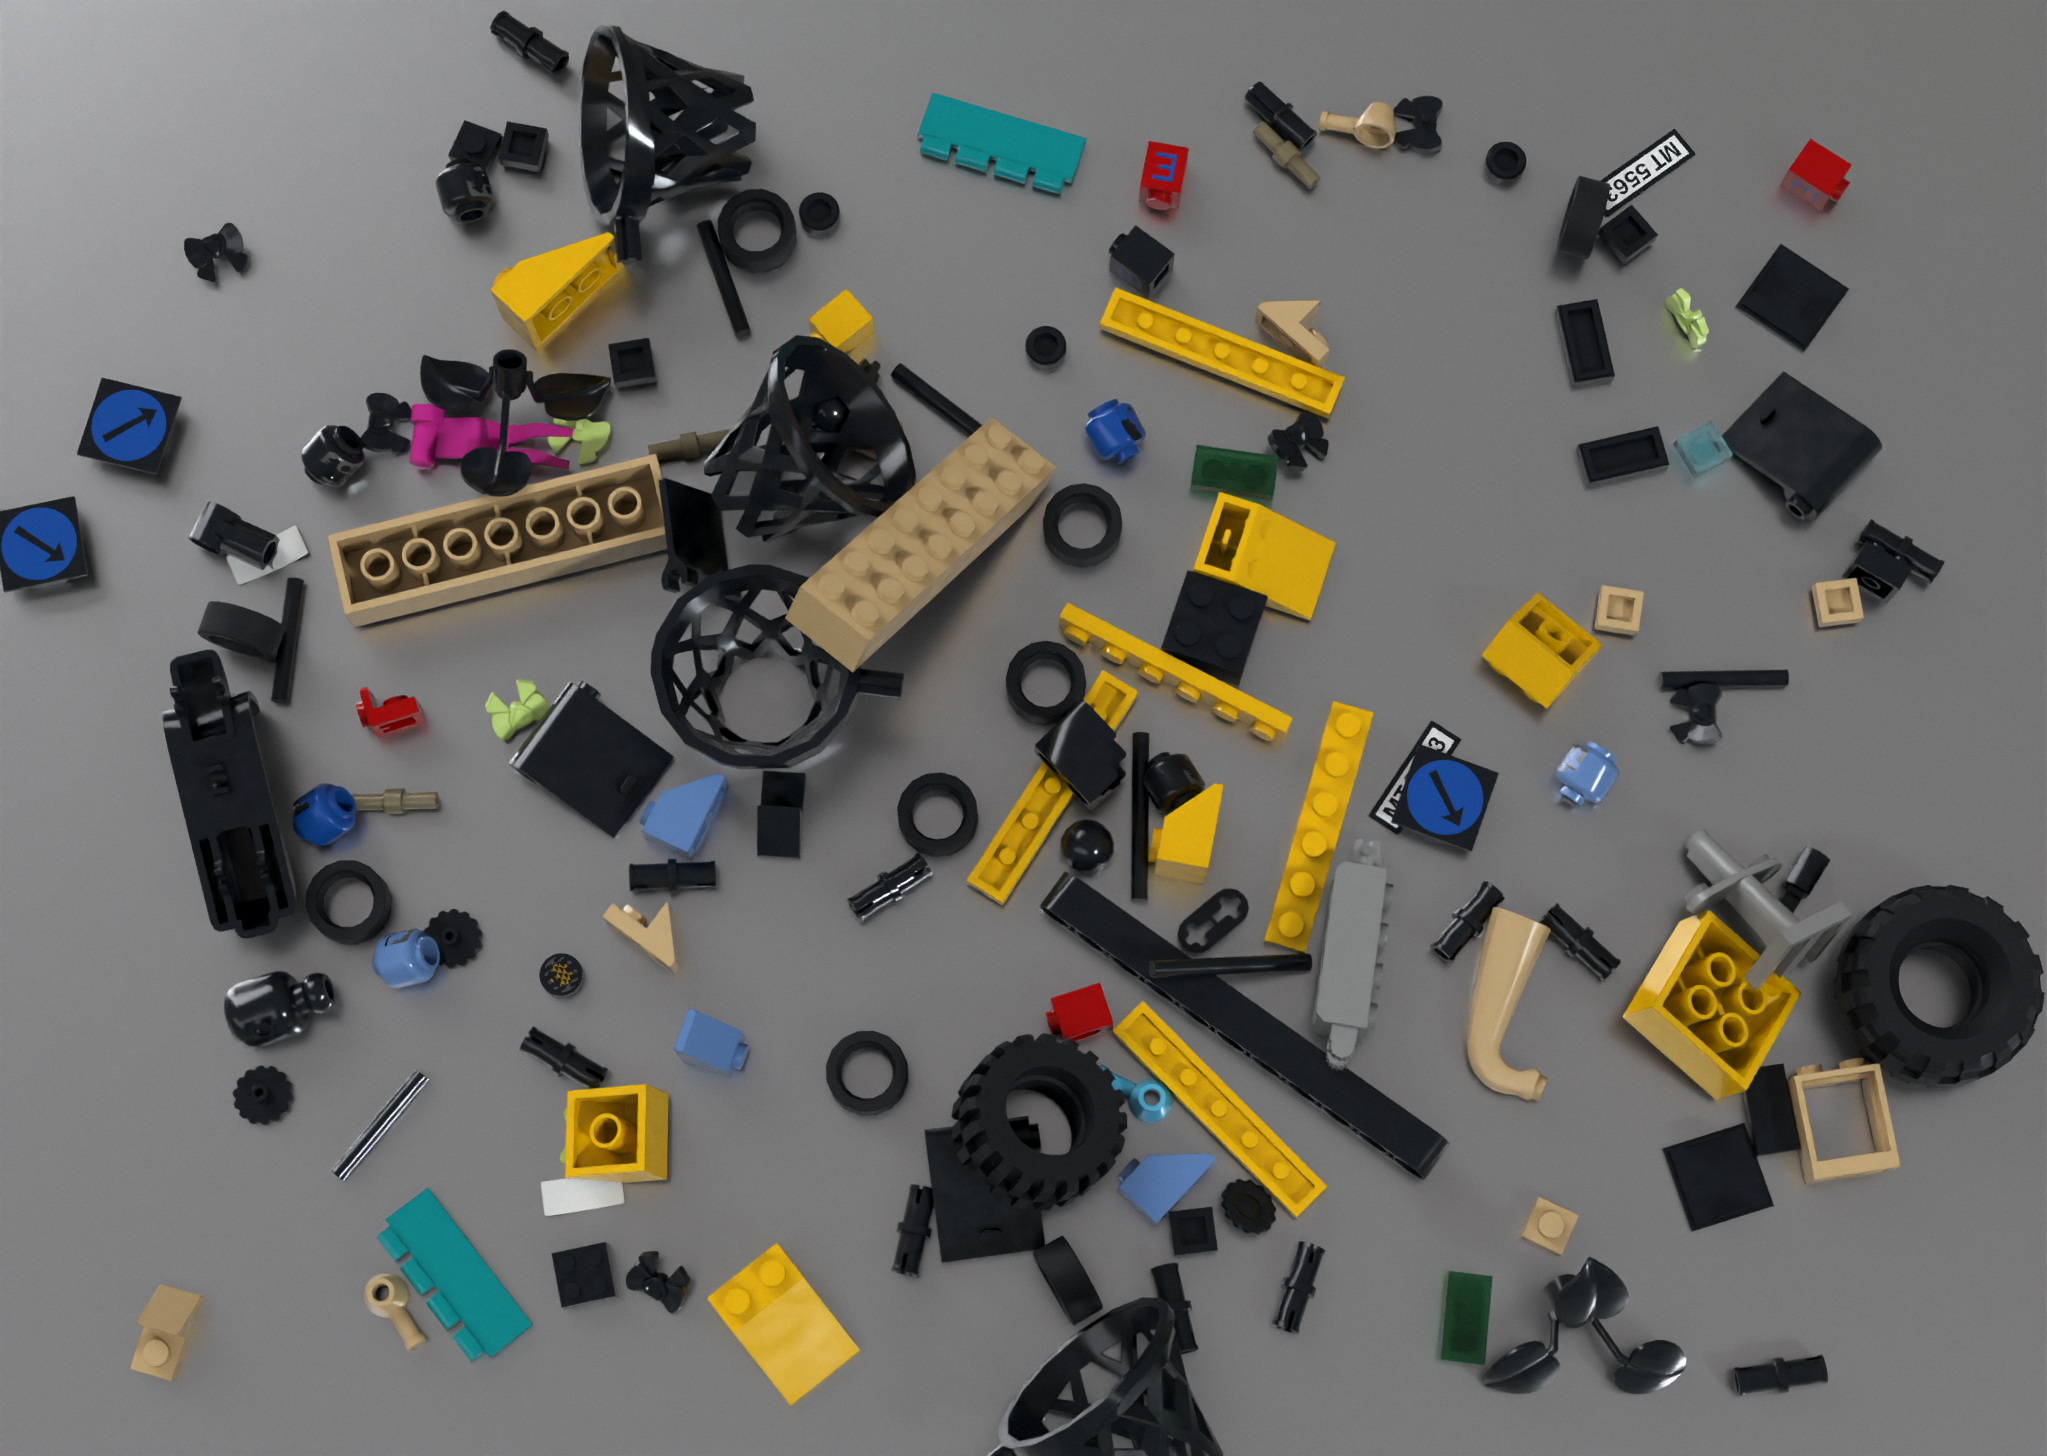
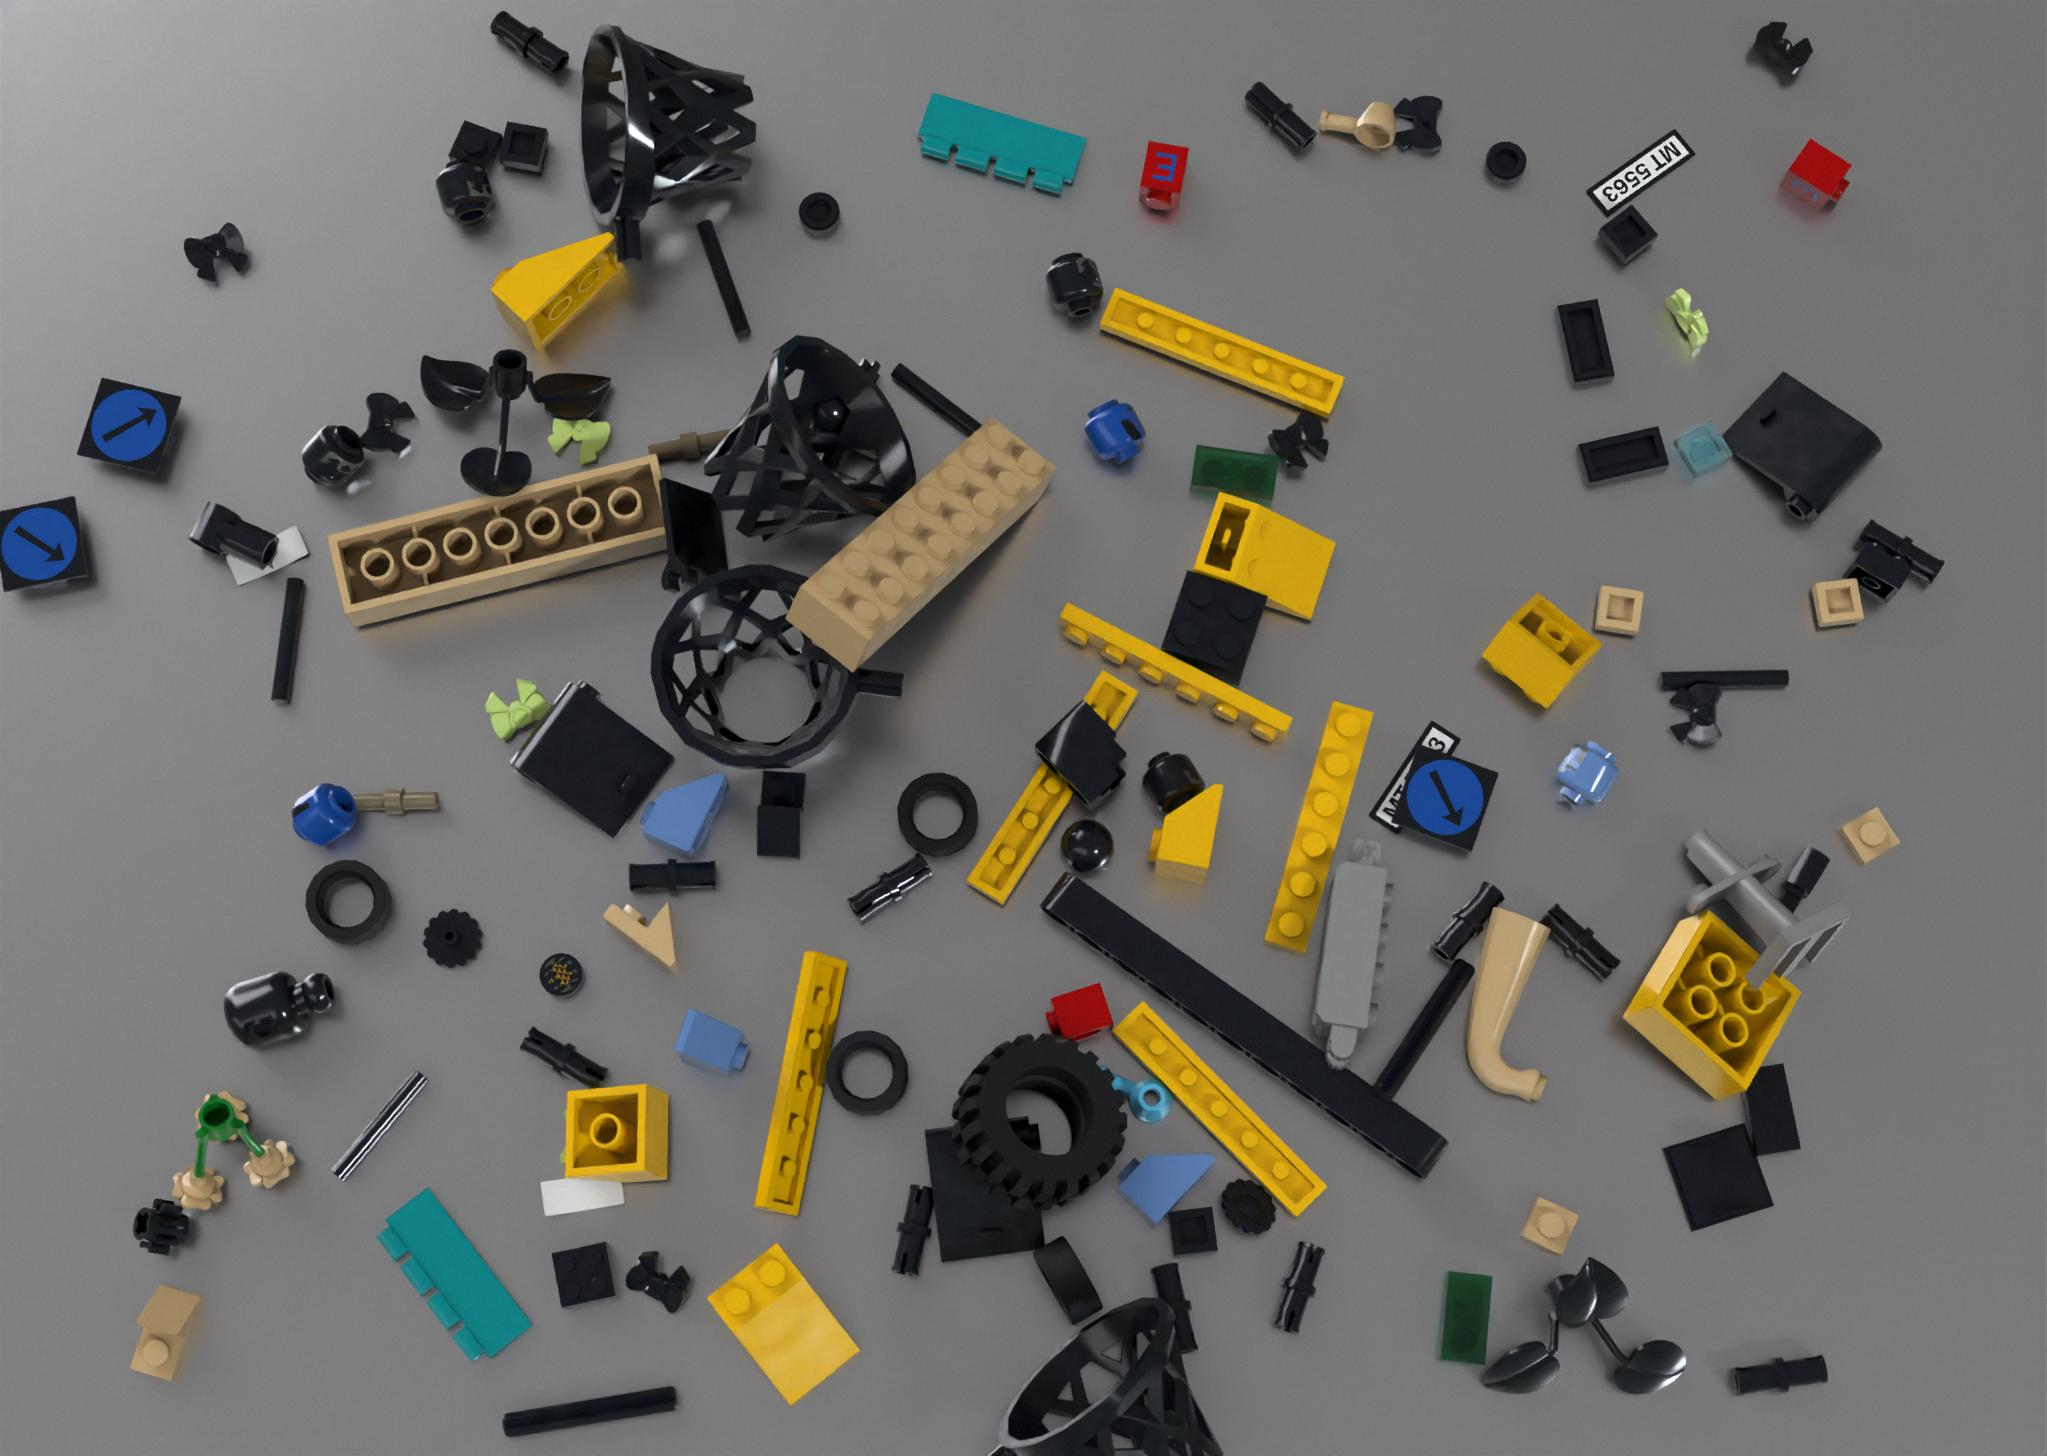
(161, 1227): none -> black gear
(222, 1120): none -> tan plant
(227, 799): black piece -> none
(241, 630): black tyre -> none
(263, 1095): black piece -> none
(394, 716): red bracket -> none
(394, 1307): tan bar -> none
(406, 958): medium blue head -> none
(454, 437): dark pink flag -> none
(590, 1411): none -> black axle
(632, 362): black plate -> none
(757, 200): black tyre -> none
(800, 1083): none -> yellow plate
(842, 323): yellow brick -> none
(1041, 651): black tyre -> none
(1045, 347): black tile -> none
(1074, 284): none -> black head
(1077, 494): black tyre -> none
(1140, 260): black brick -> none
(1140, 818): black bar -> none
(1206, 914): black beam -> none
(1230, 965): black bar -> none
(1286, 154): dark tan bar -> none
(1287, 325): tan slope -> none
(1423, 1030): none -> black axle
(1583, 217): black tyre -> none
(1770, 41): none -> black piece
(1792, 298): black piece -> none
(1869, 836): none -> tan plate
(1879, 1117): tan window -> none
(1989, 951): black tyre -> none

